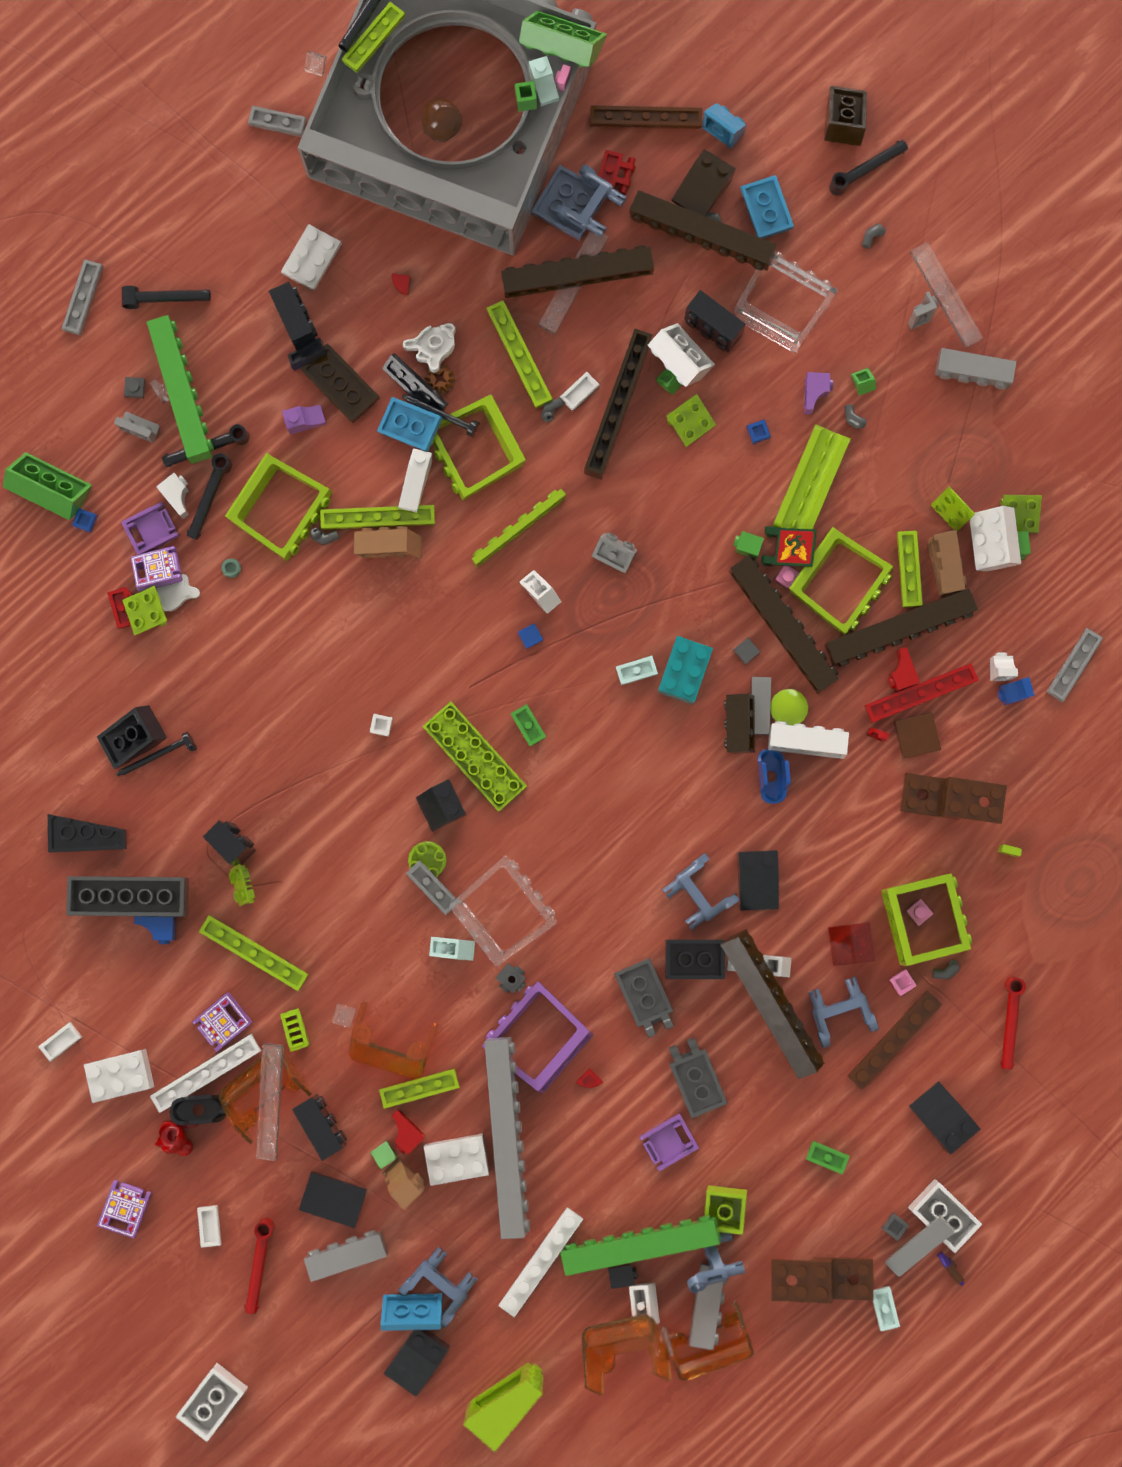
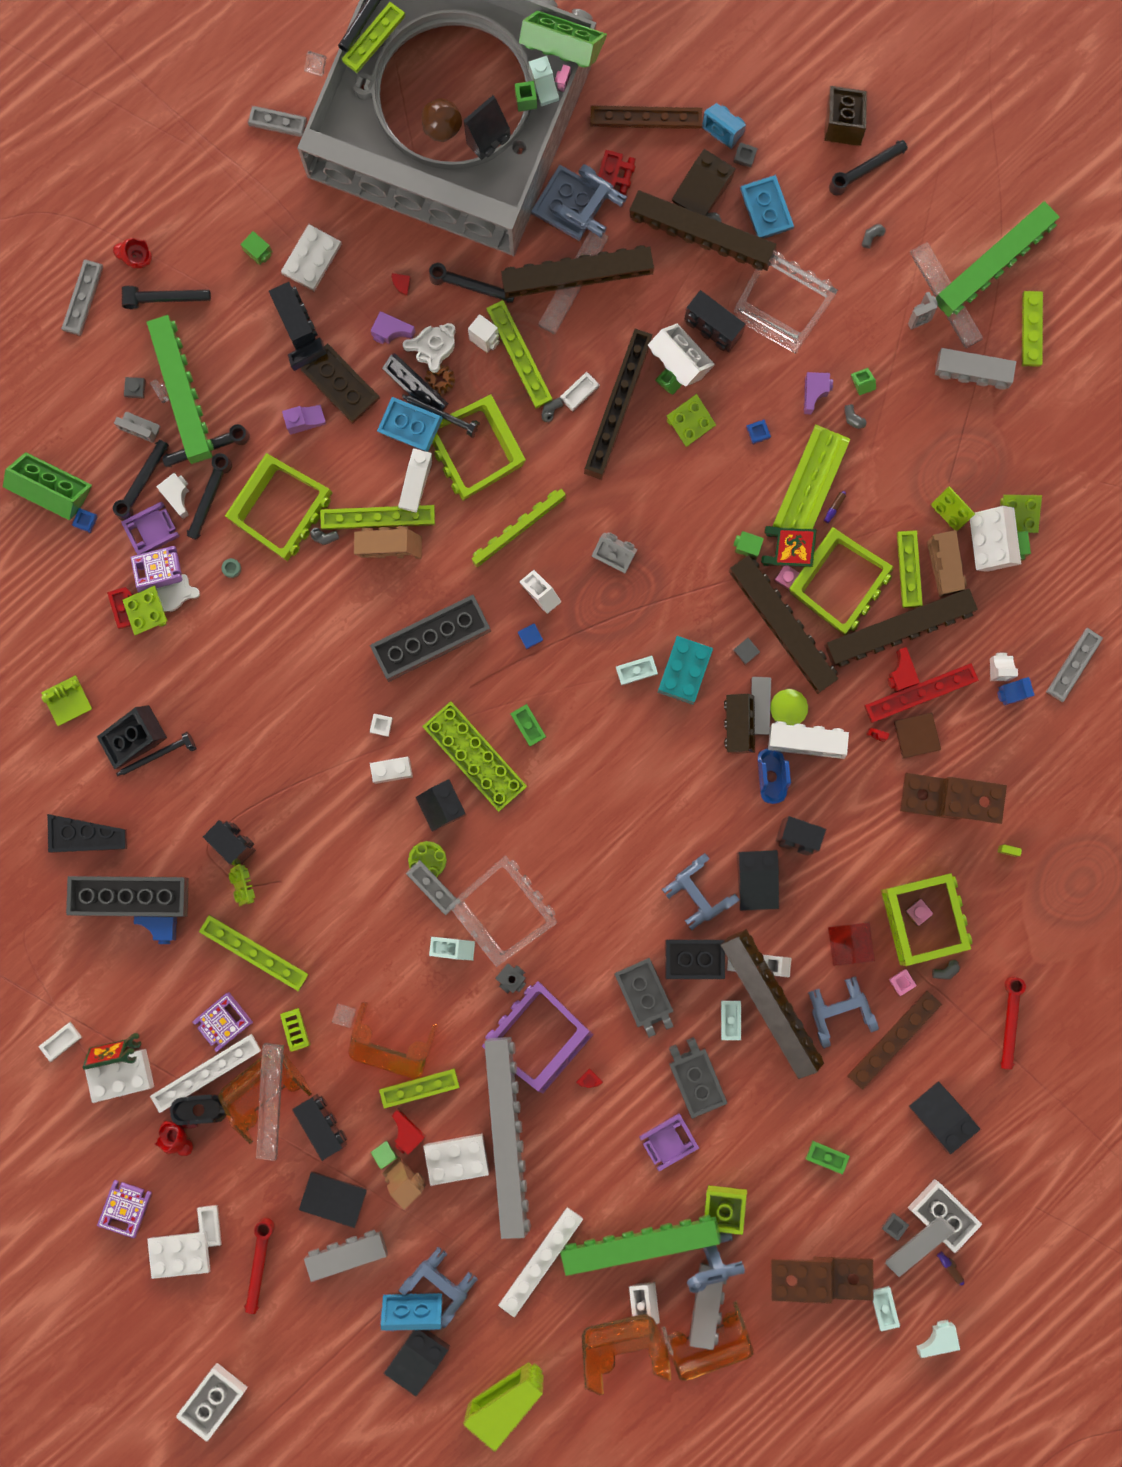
(66, 700): none -> lime hinge
(111, 1053): none -> dark green flag
(130, 248): none -> red piece
(140, 481): none -> black piece
(178, 1255): none -> white plate
(256, 248): none -> bright green brick
(388, 328): none -> medium lavender arch
(391, 770): none -> white brick
(430, 638): none -> dark grey brick
(465, 282): none -> black piece
(484, 334): none -> white brick
(486, 128): none -> black slope
(622, 1275): black brick -> none
(730, 1020): none -> light aqua plate
(745, 155): none -> dark grey plate
(800, 835): none -> black brick
(835, 506): none -> piece
(941, 1341): none -> light aqua arch
(998, 257): none -> bright green brick
(1032, 328): none -> lime plate

